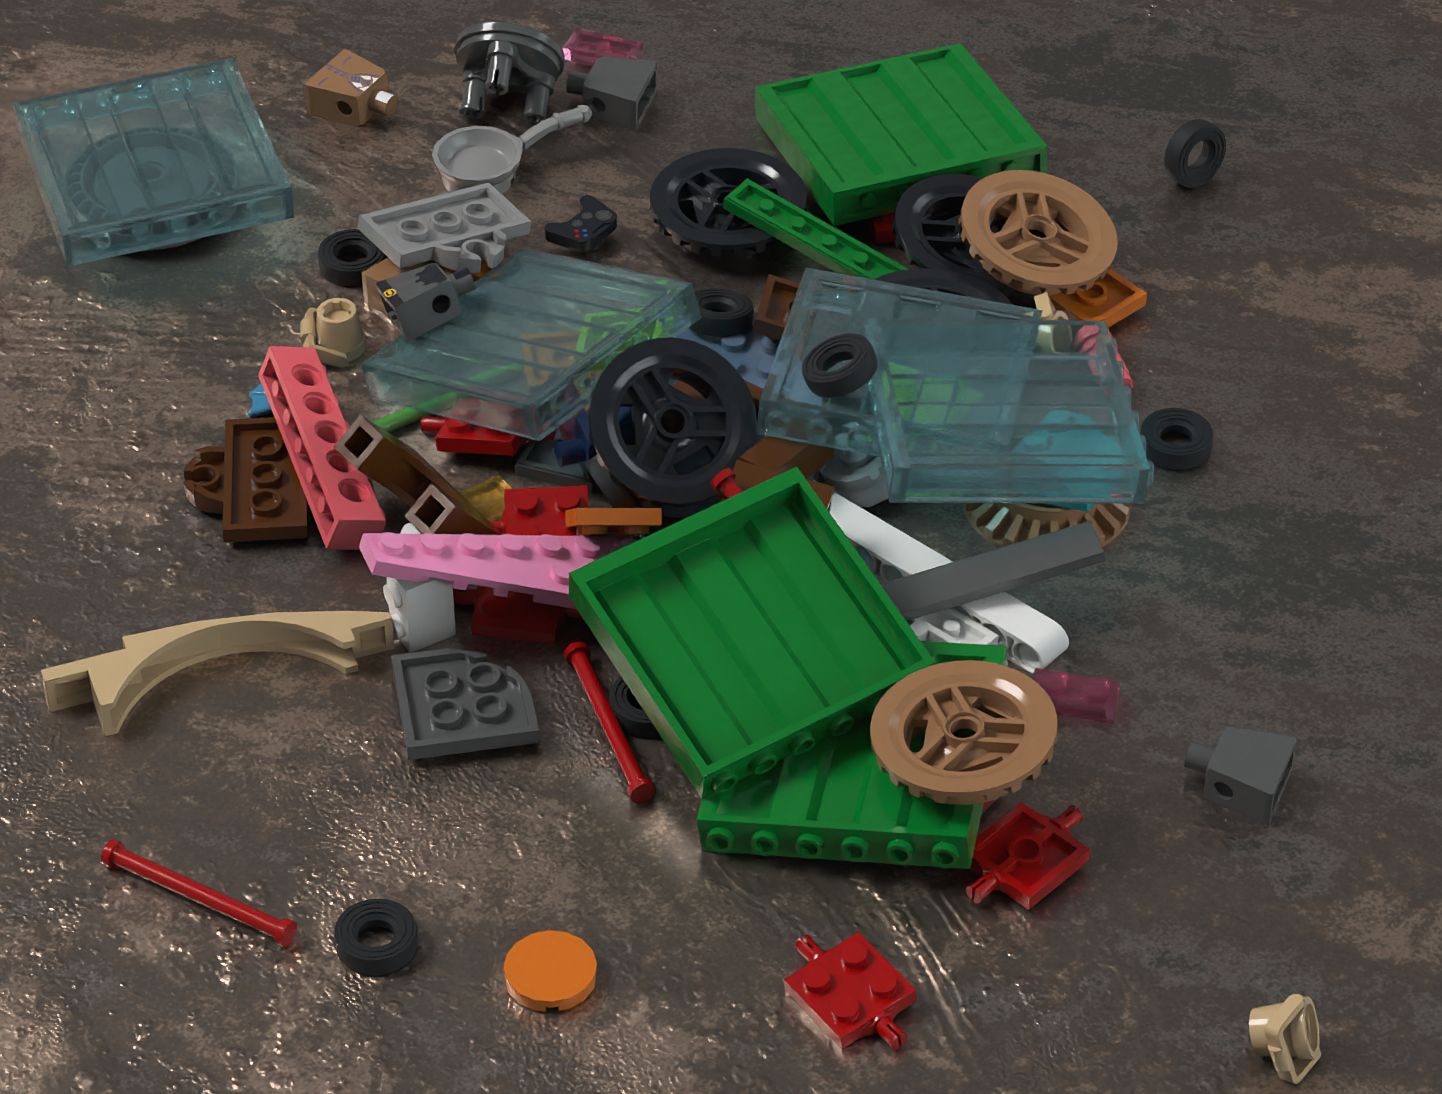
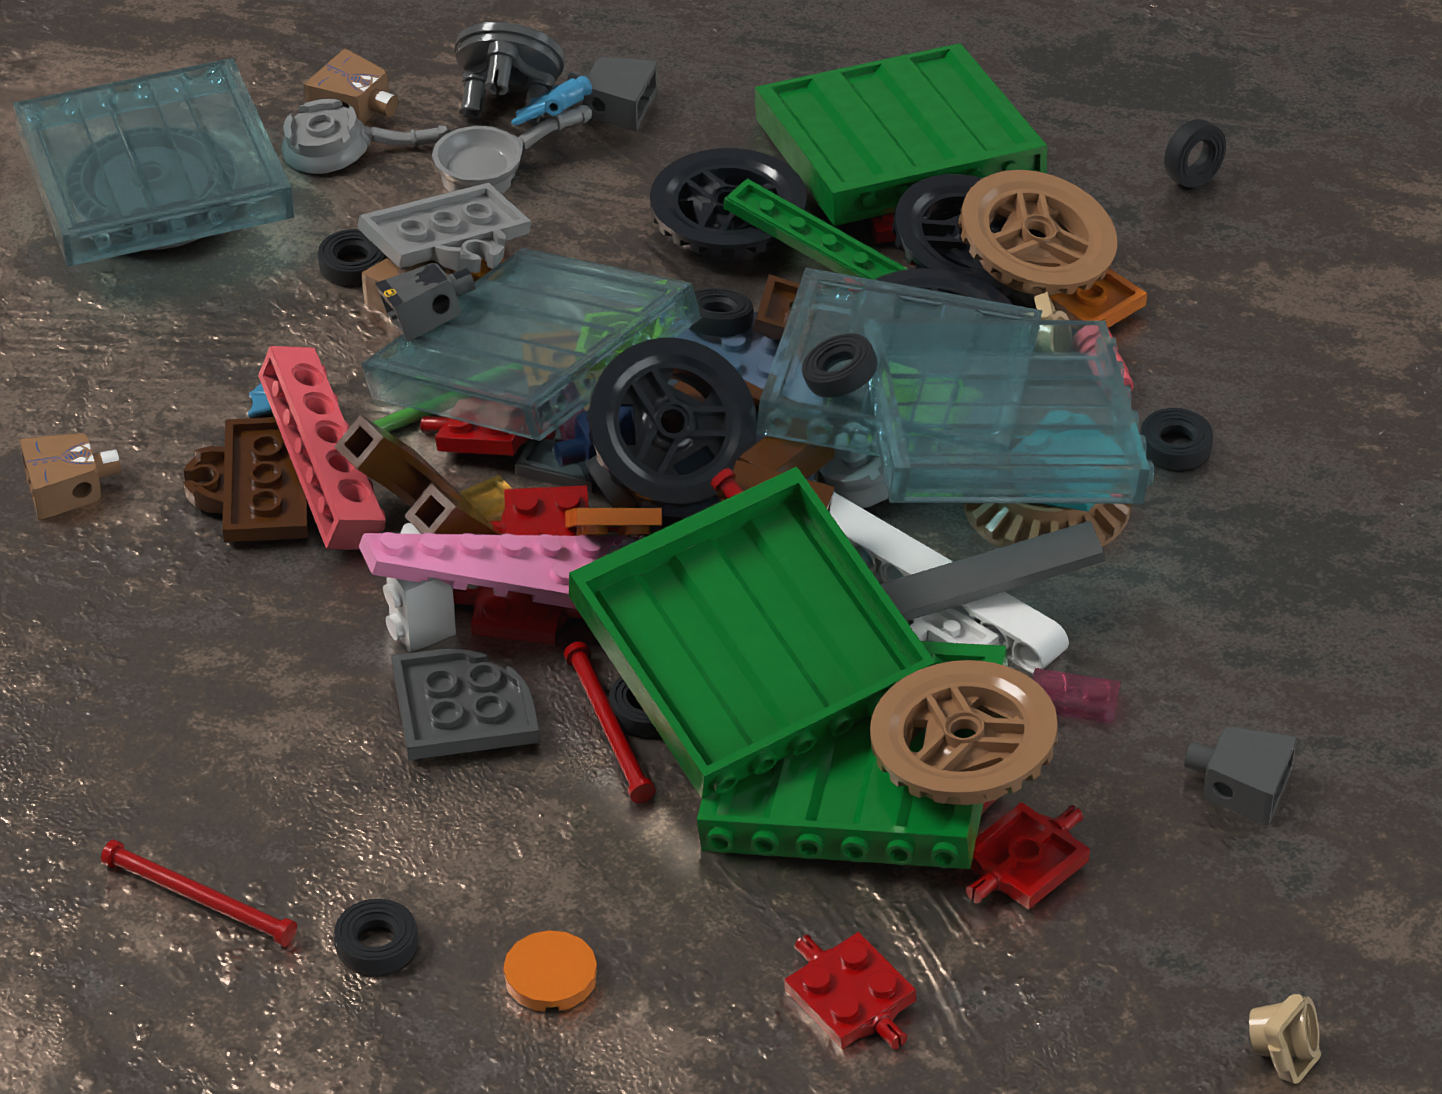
(65, 472): none -> medium nougat torso
(123, 676): tan slope -> none
(332, 137): none -> light grey piece
(334, 332): tan piece -> none
(555, 100): none -> dark azure arm
(586, 229): black piece -> none
(587, 46): clear pink plate -> none

